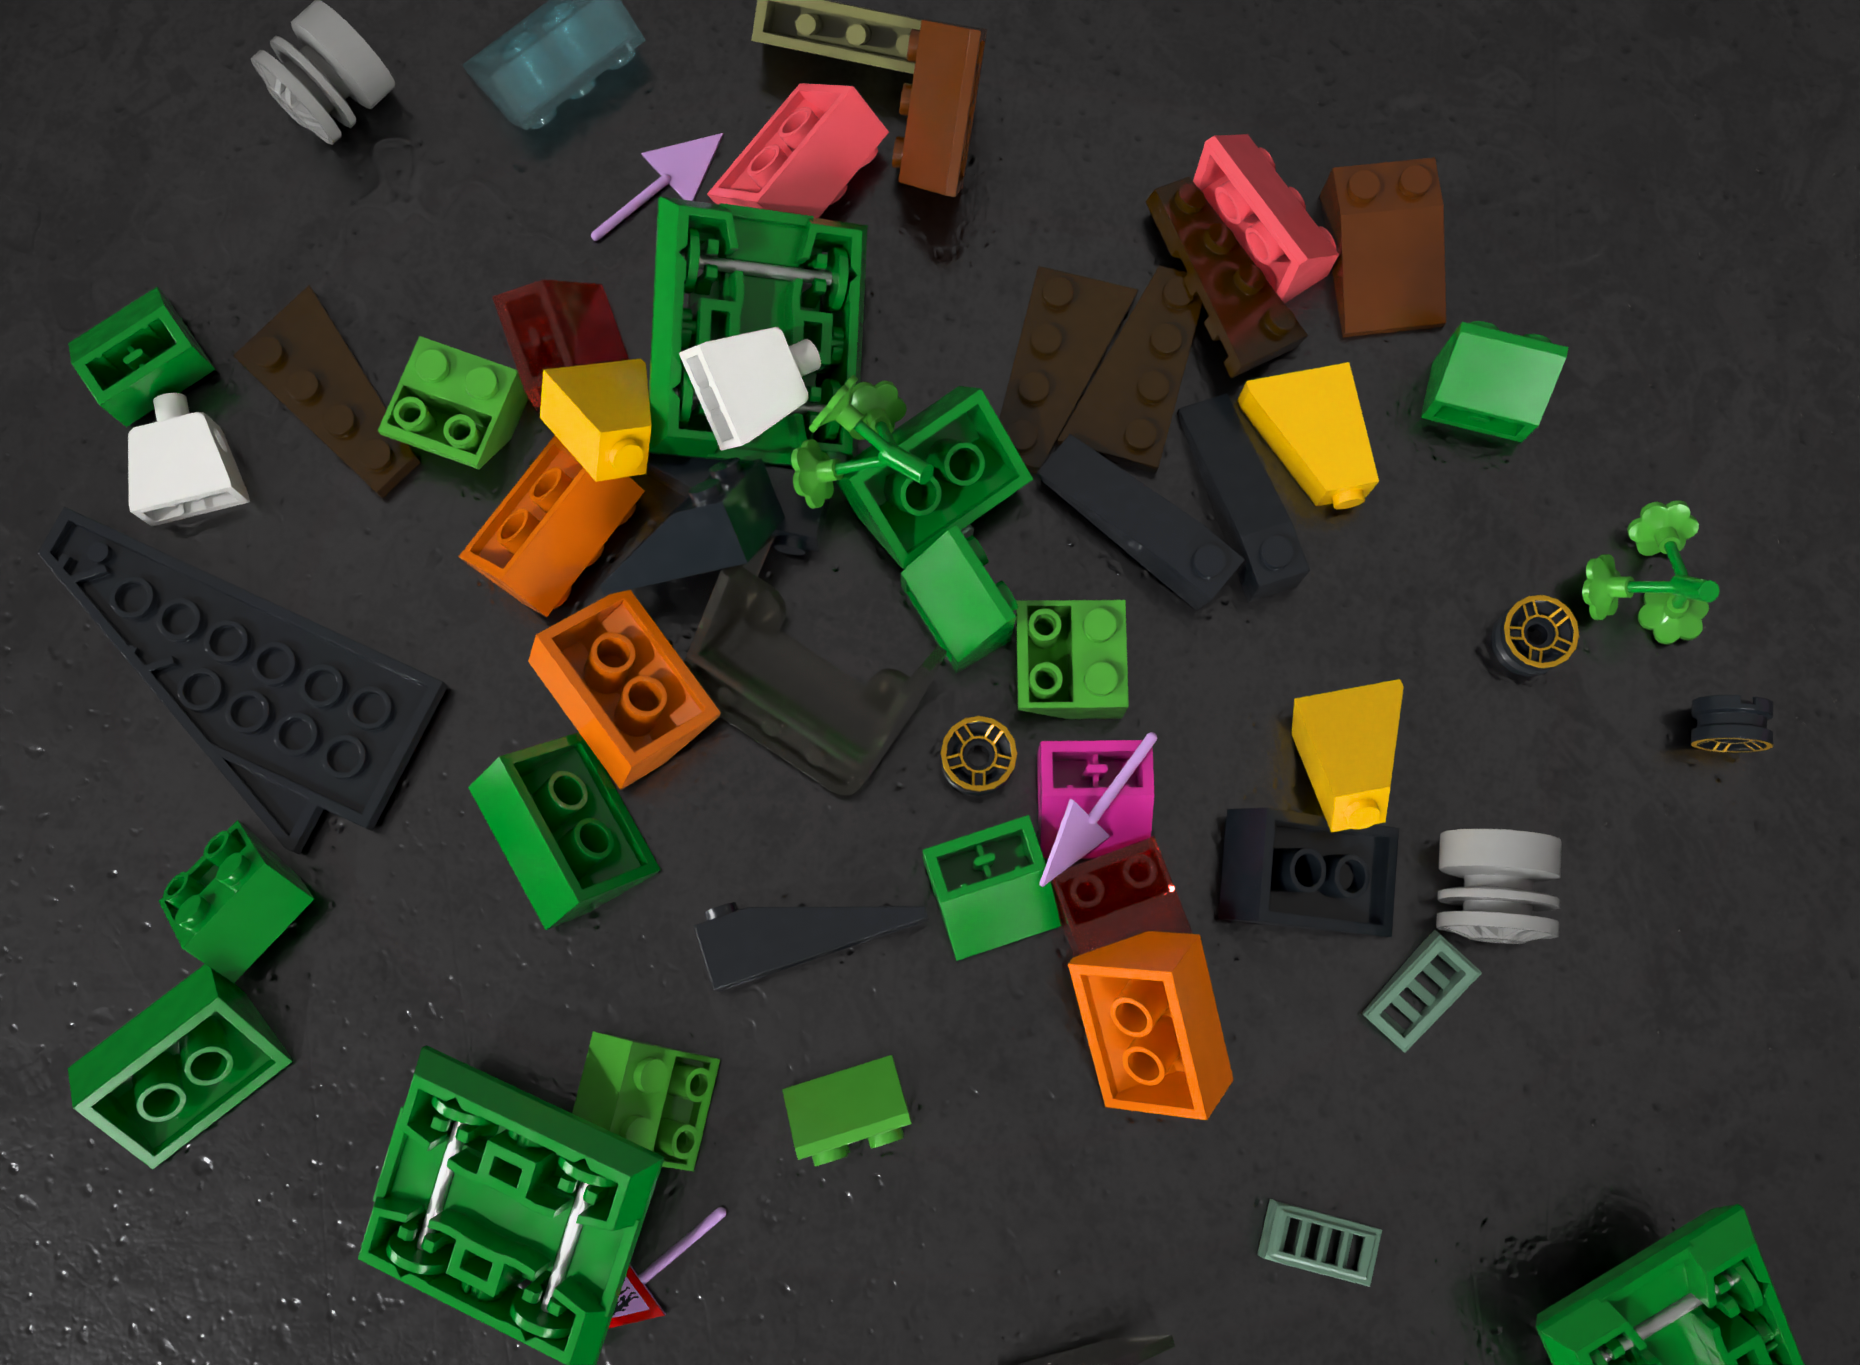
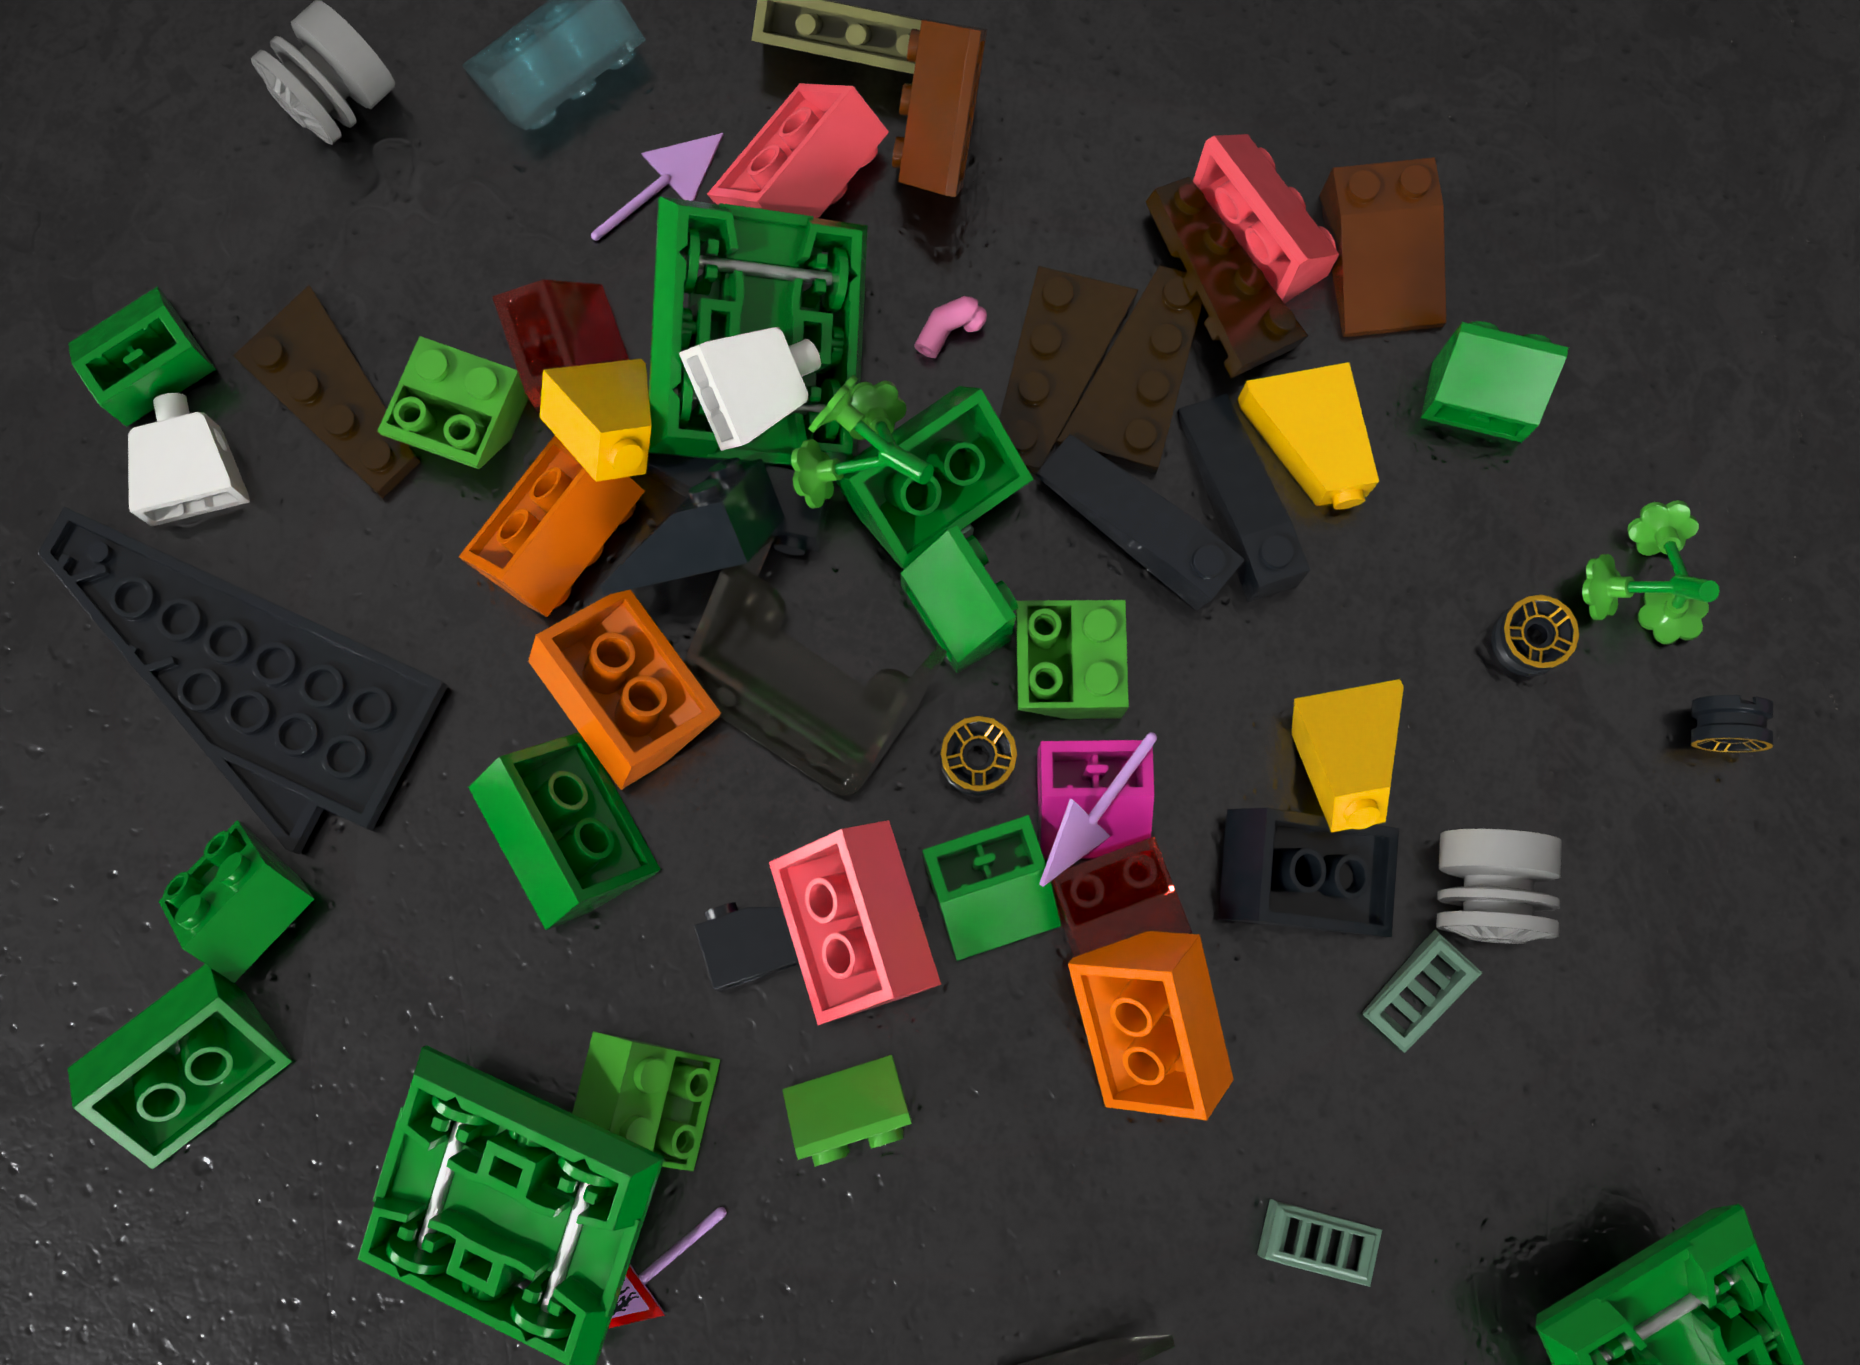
(854, 921): none -> coral slope
(946, 318): none -> bright pink arm

